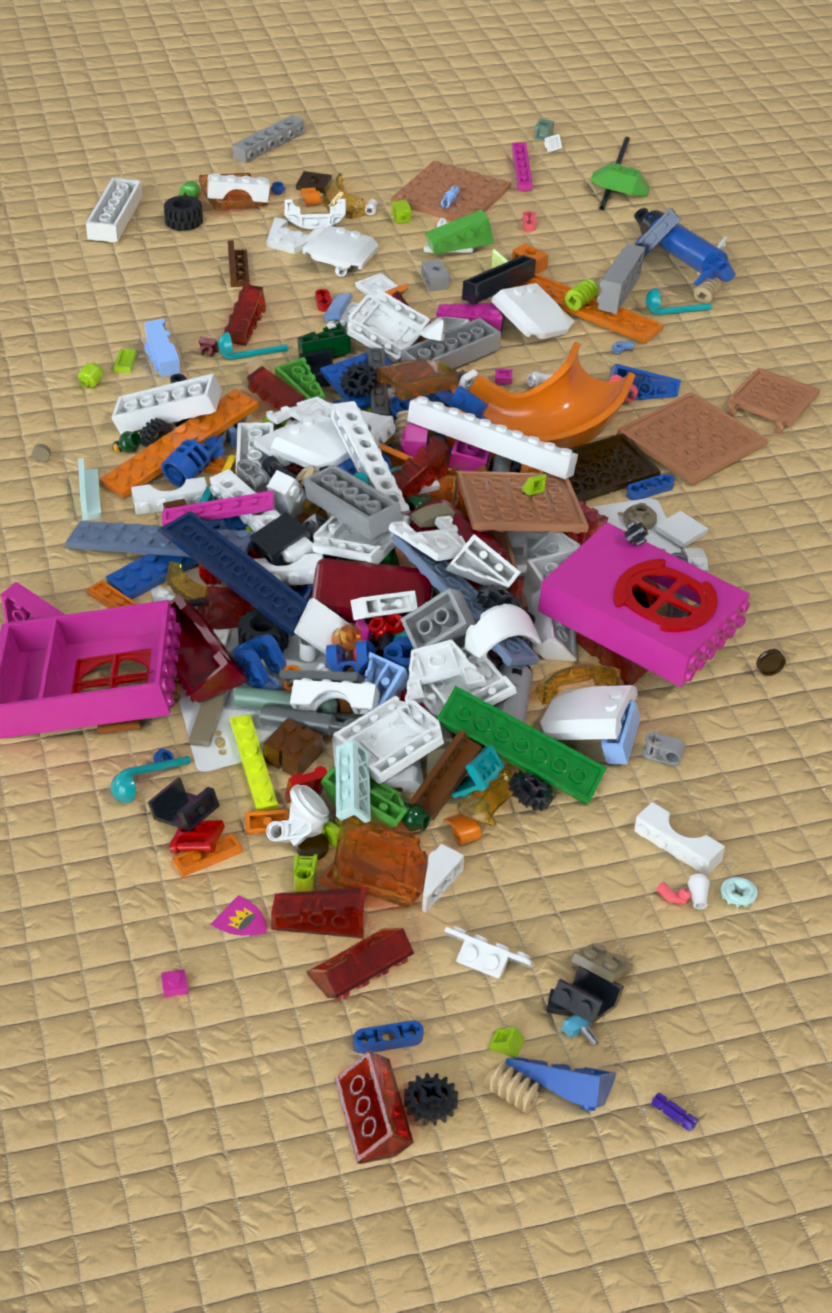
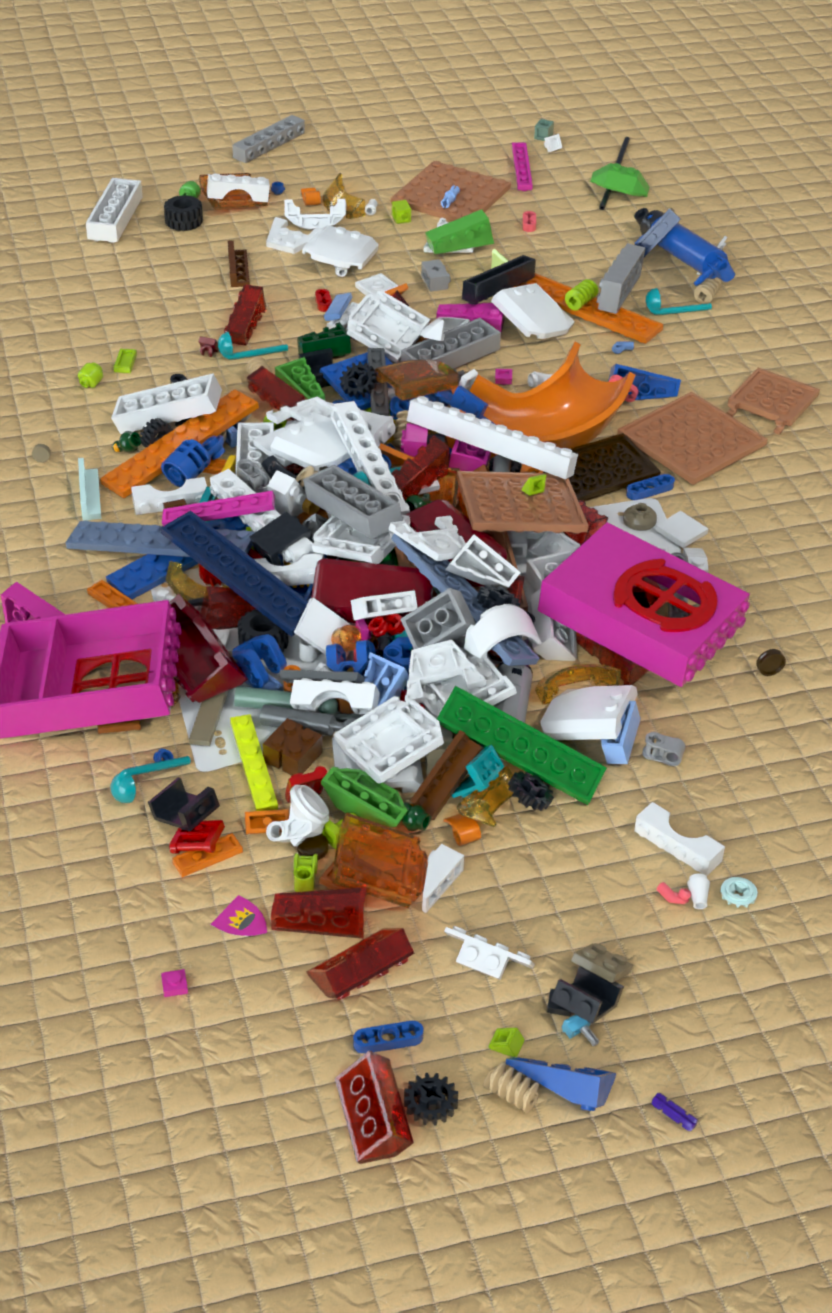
(160, 350): light blue wedge -> none
(314, 180): dark brown plate -> none
(352, 781): light aqua fence -> none
(427, 515): dark tan slope -> none
(527, 250): orange brick -> none
(636, 533): black gear -> none

